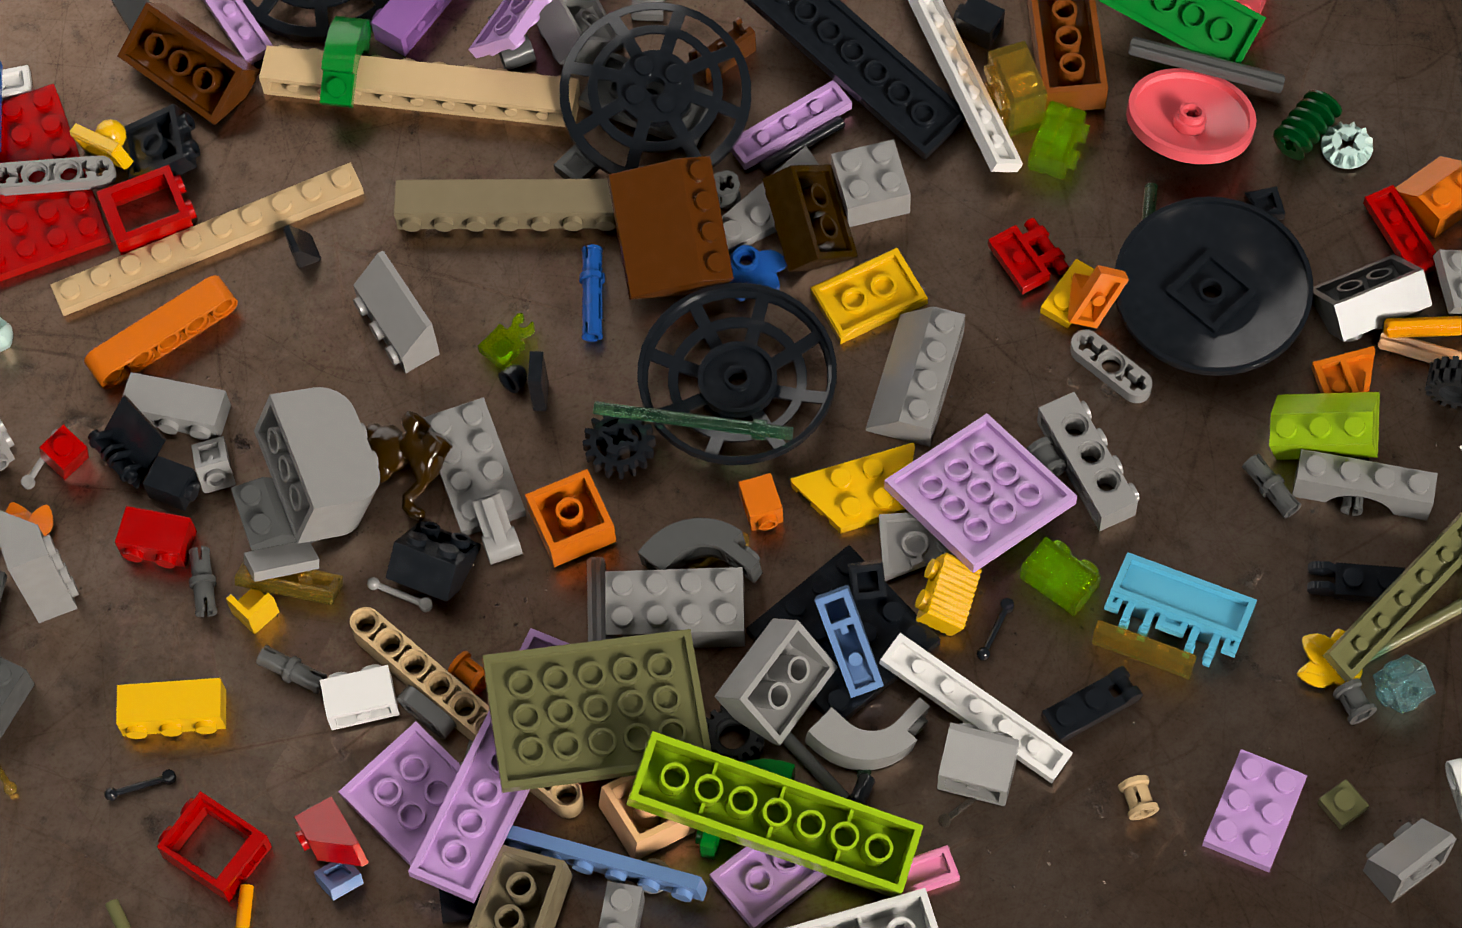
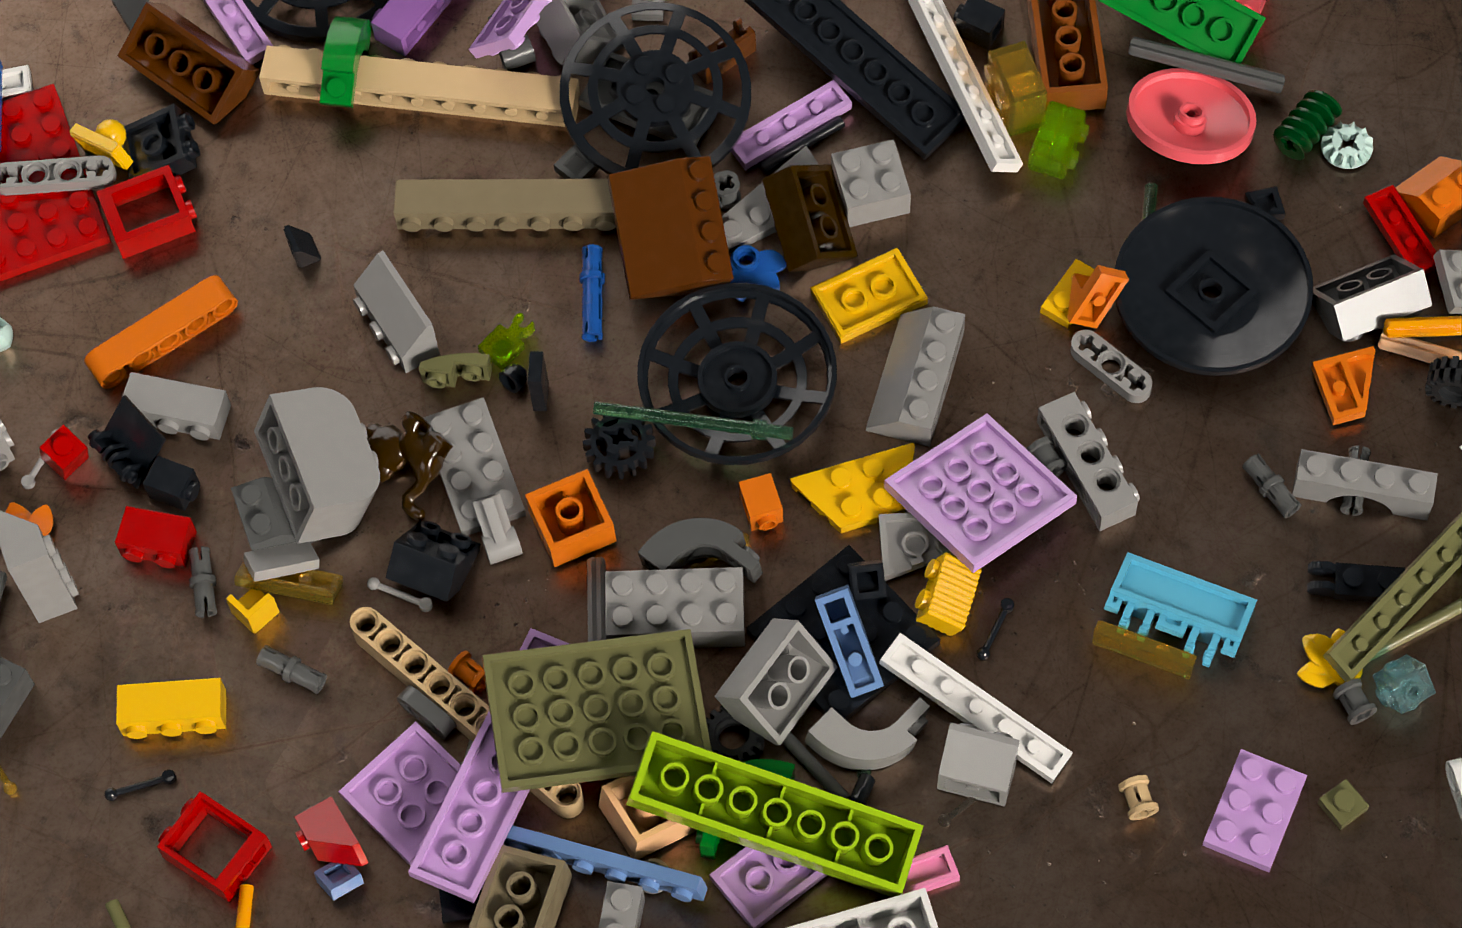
(207, 239): tan plate -> none
(213, 464): light grey bracket -> none
(359, 696): white brick -> none
(445, 369): none -> olive slope
(1020, 259): red plate -> none
(1060, 575): clear neon green brick -> none
(1091, 705): black plate -> none
(1325, 424): lime slope -> none
(1408, 858): light grey slope -> none

